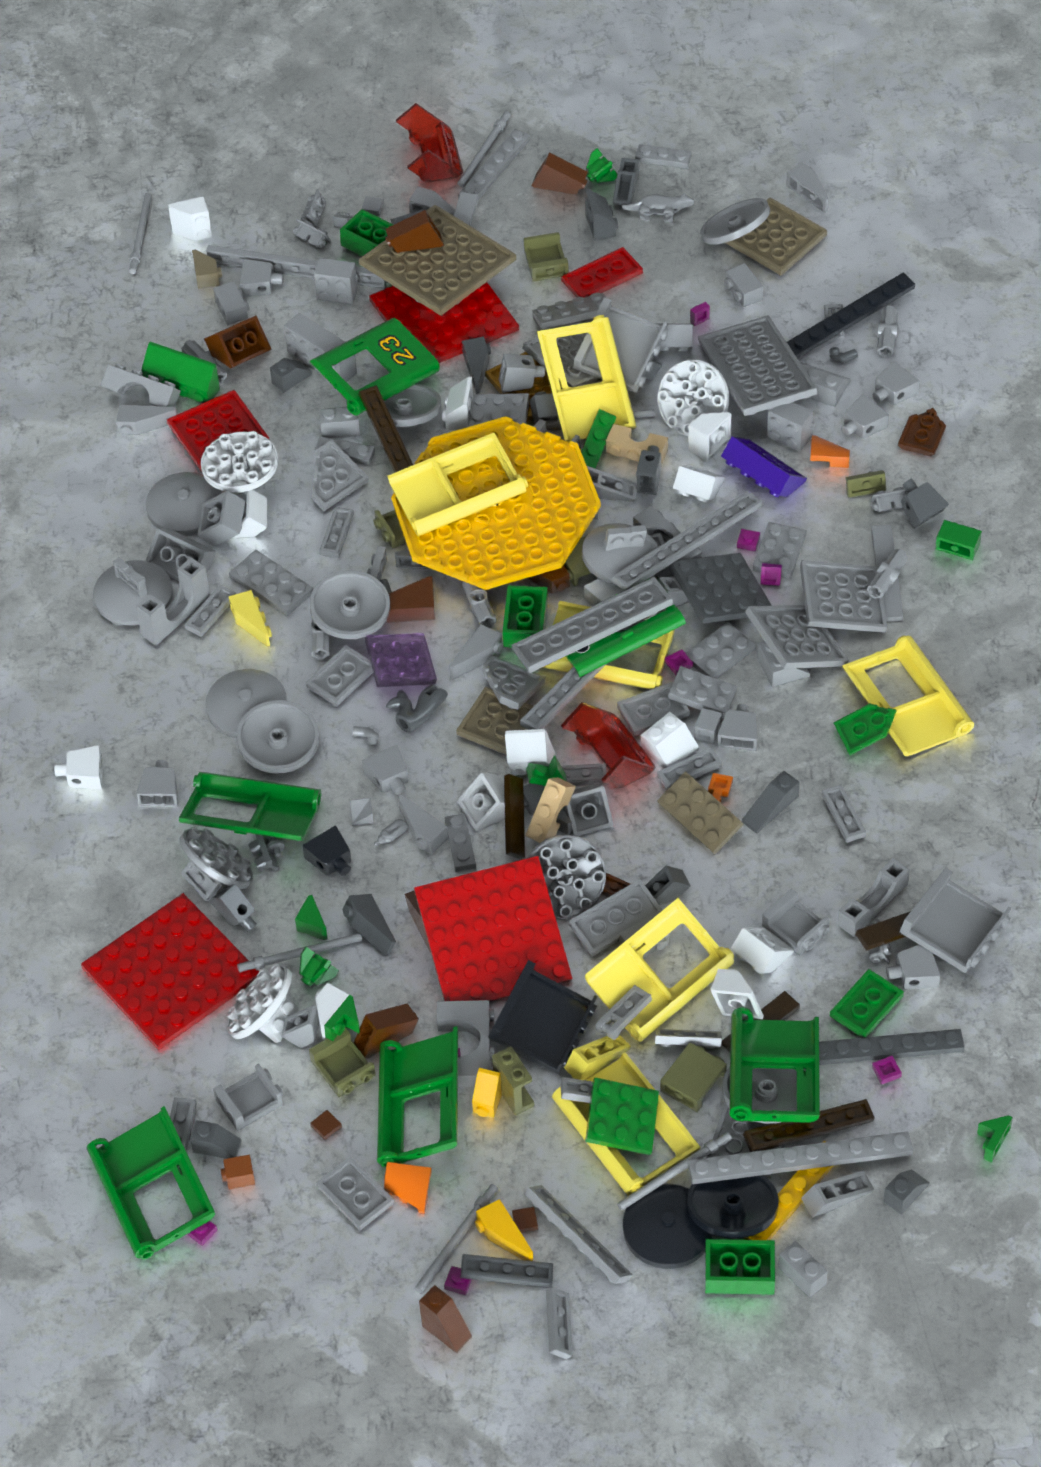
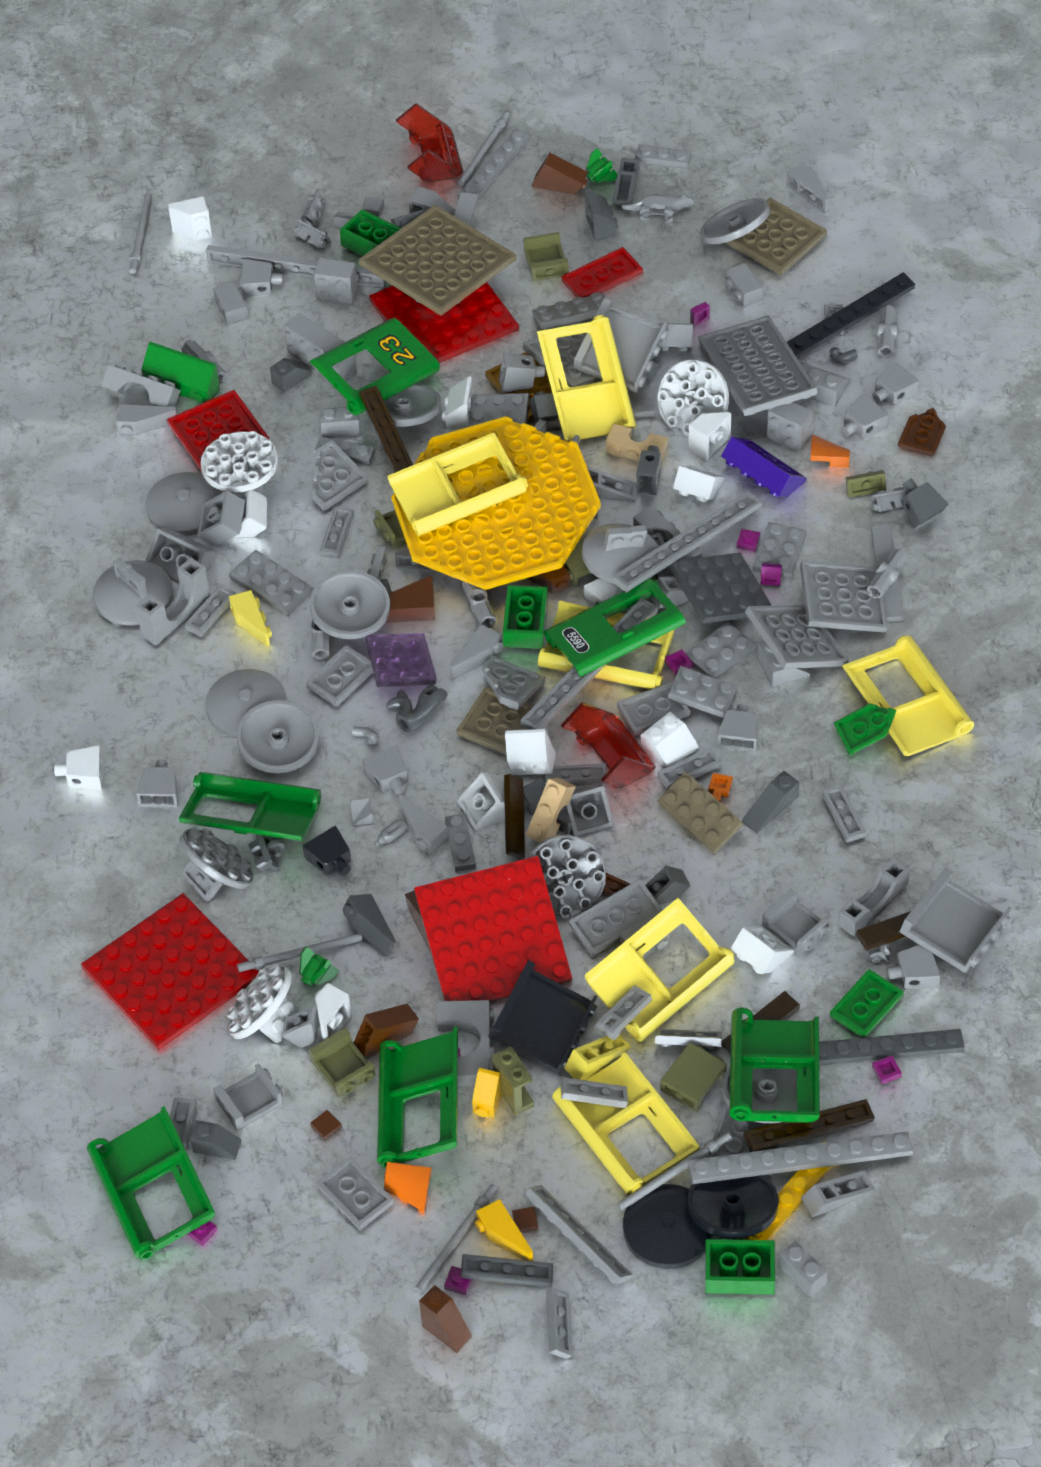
(206, 270): dark tan slope -> none
(230, 900): dark grey torso -> none
(238, 343): reddish brown slope -> none
(238, 1172): dark orange brick -> none
(310, 920): green slope -> none
(343, 1017): green slope -> none
(414, 234): reddish brown slope -> none
(476, 356): dark grey slope -> none
(540, 774): green slope -> none
(592, 624): light grey plate -> none
(597, 438): green plate -> none
(622, 1116): green plate -> none
(707, 725): light grey brick -> none
(733, 992): white slope -> none
(904, 1190): dark grey slope -> none
(958, 540): green brick -> none
(995, 1134): green slope -> none

